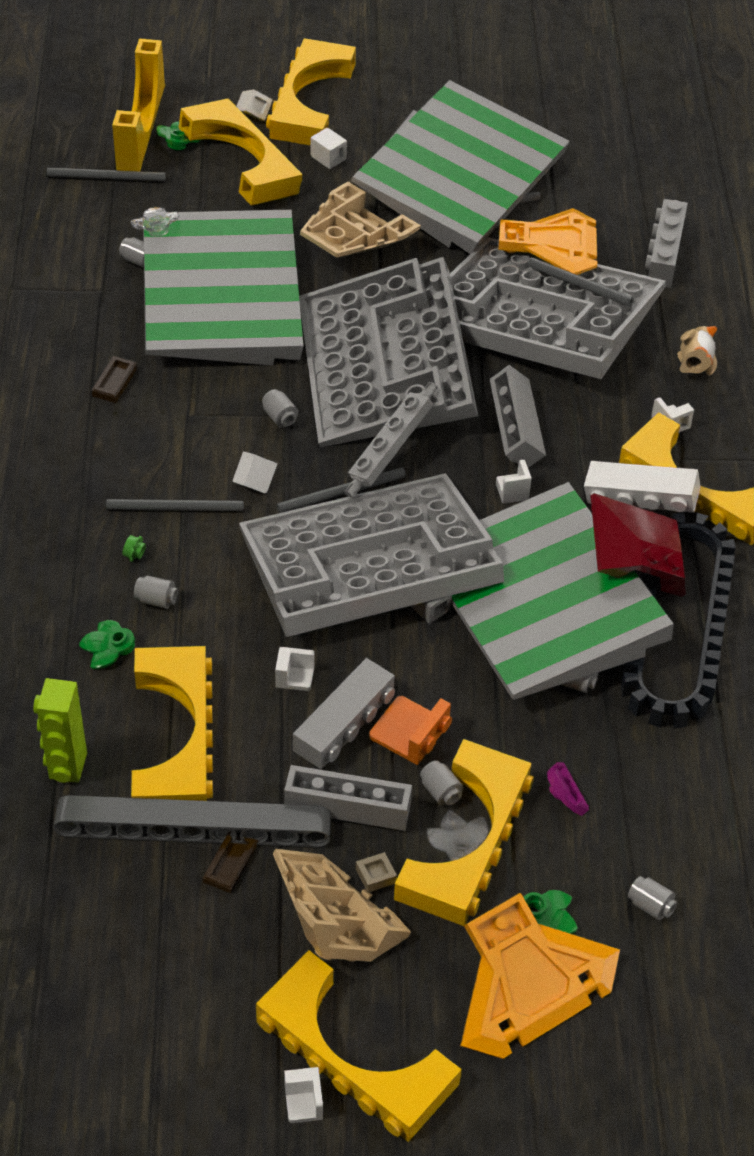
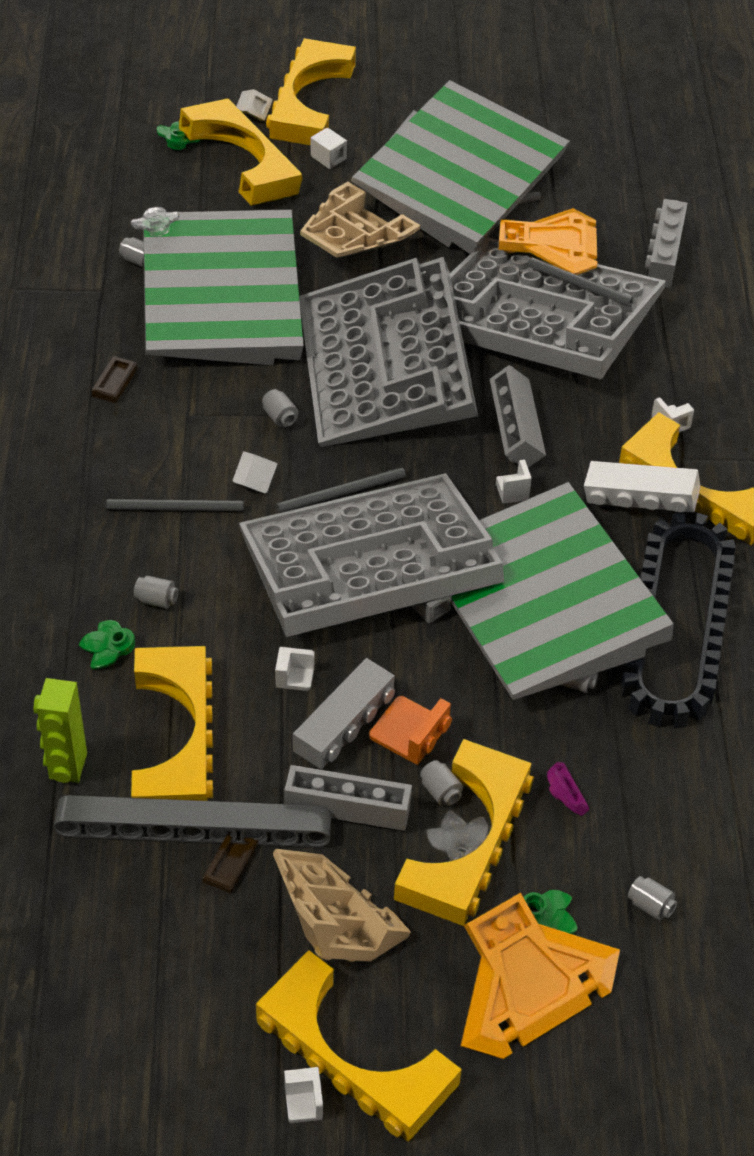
(106, 174): dark grey piece -> none
(134, 127): yellow arch -> none
(134, 548): bright green plate -> none
(376, 872): dark tan plate -> none
(390, 439): light grey plate -> none
(637, 540): dark red slope -> none
(698, 351): tan animal -> none

